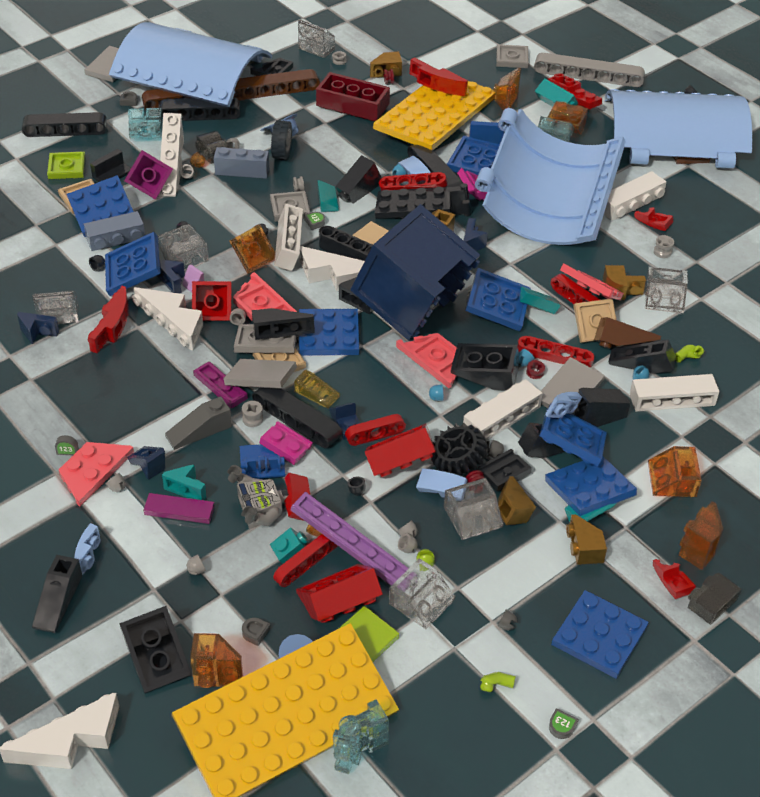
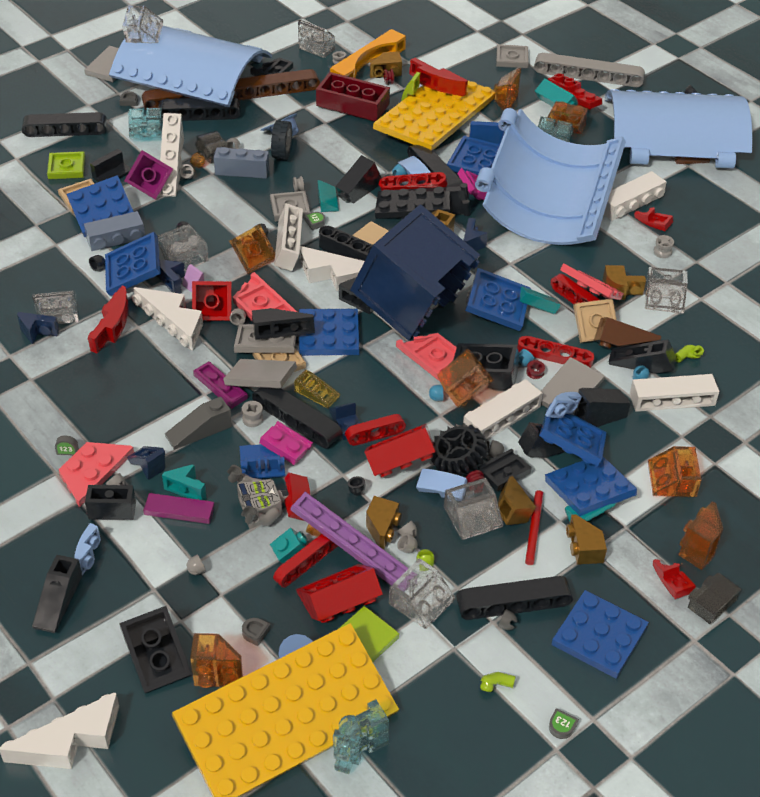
(110, 502): none -> black brick
(141, 25): none -> clear slope
(381, 519): none -> pearl gold slope
(388, 42): none -> light orange arch
(412, 86): none -> lime slope
(464, 378): none -> clear orange slope
(514, 596): none -> black beam
(534, 528): none -> red bar

